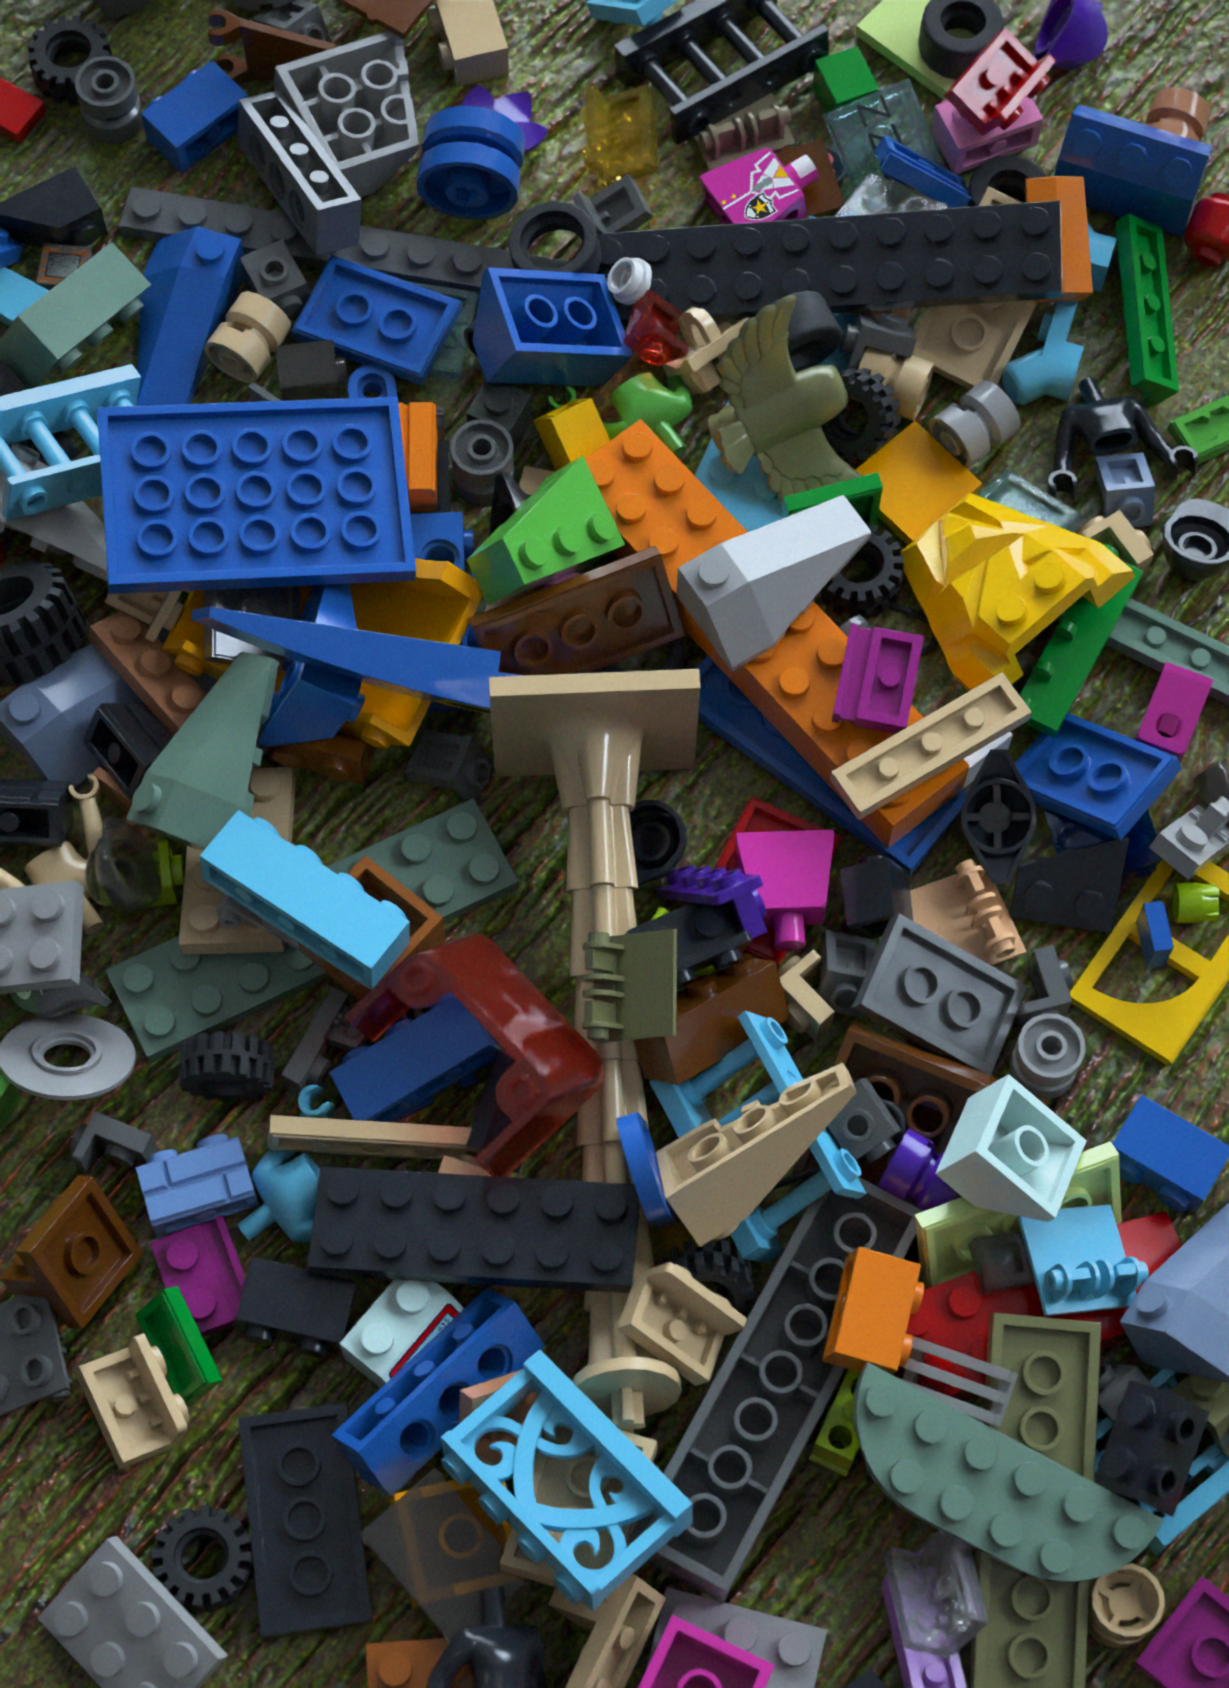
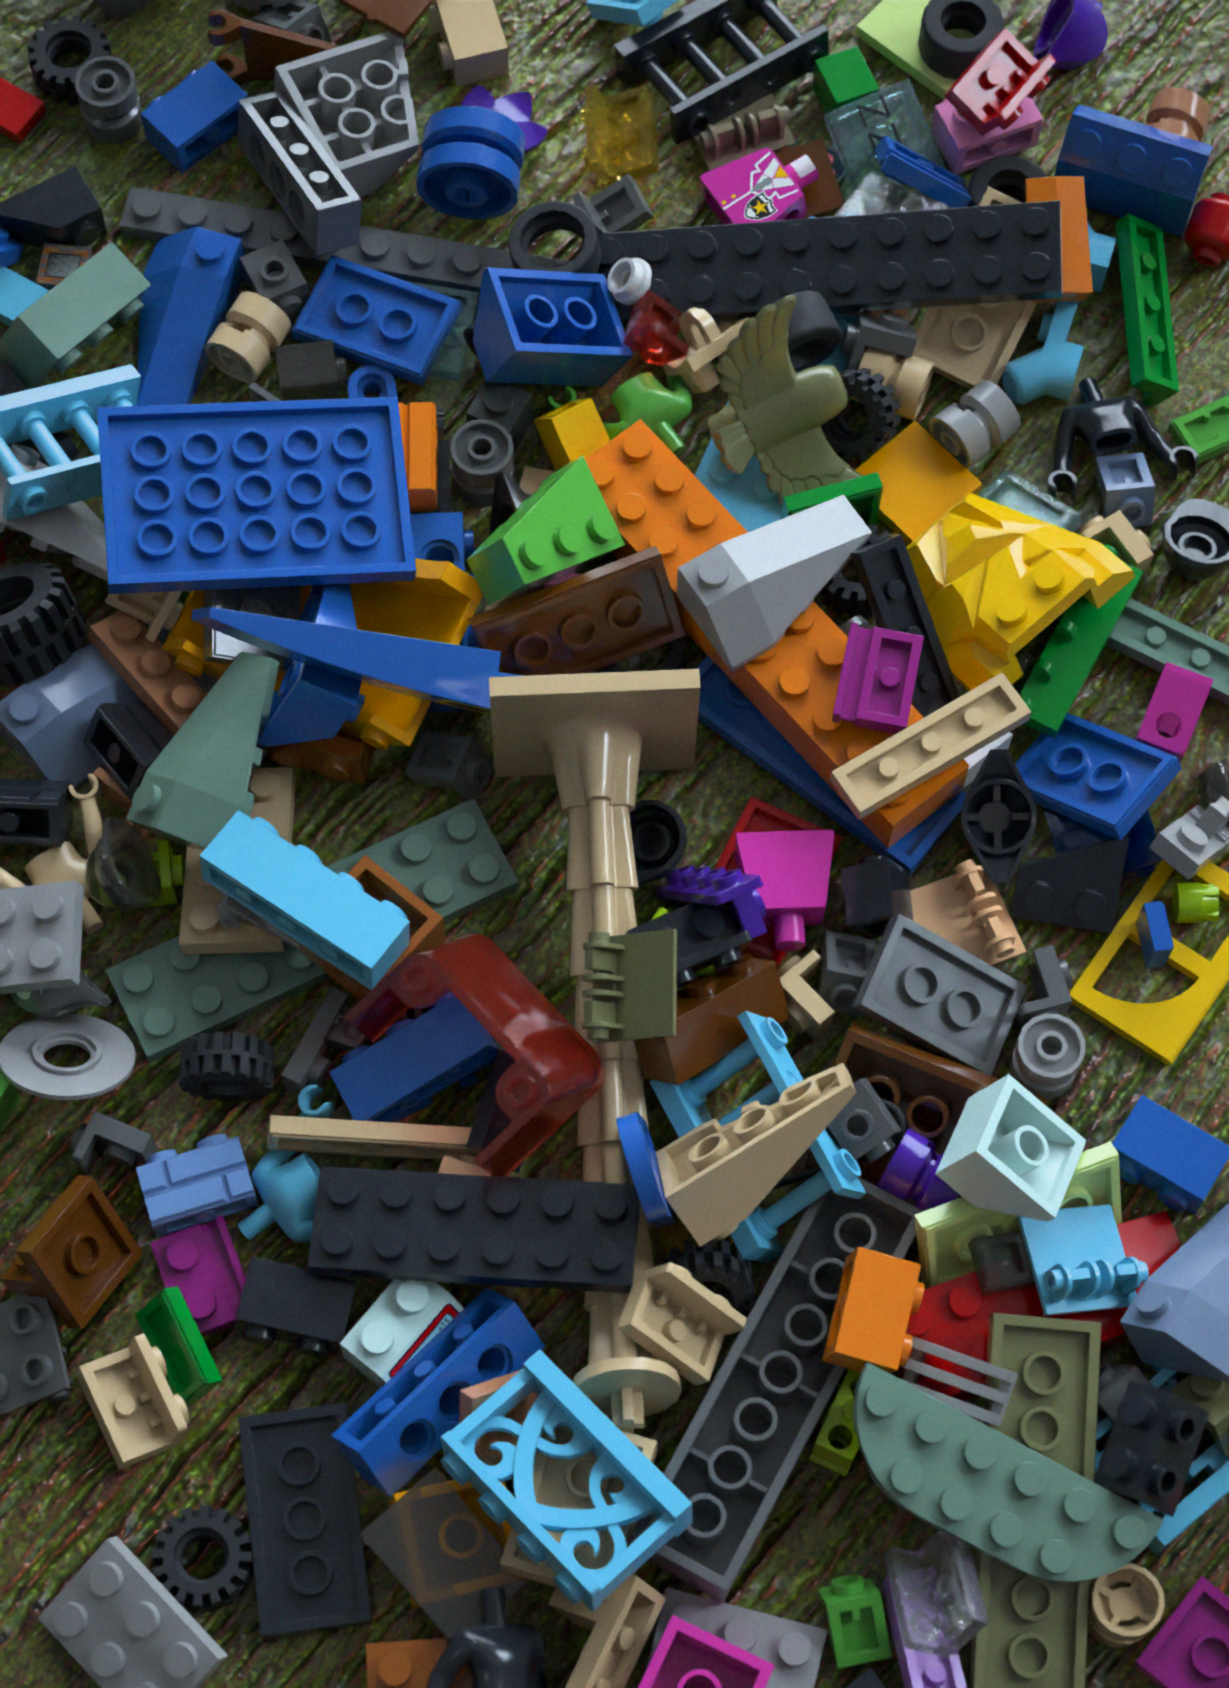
(855, 1621): none -> bright green bracket
(900, 606): none -> black plate

